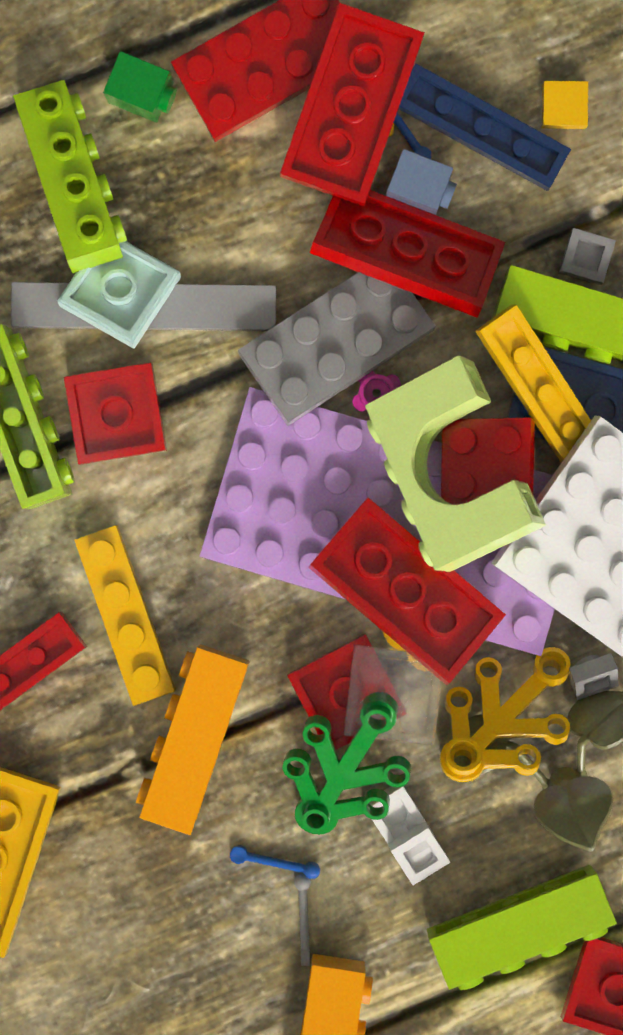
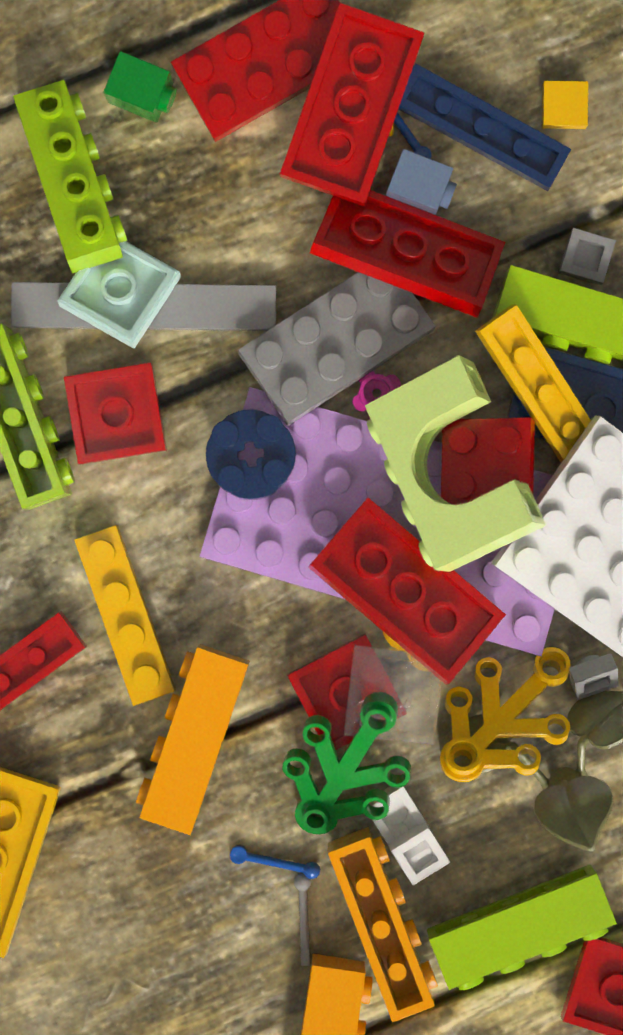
(230, 438): none -> dark blue plate
(380, 924): none -> light orange brick

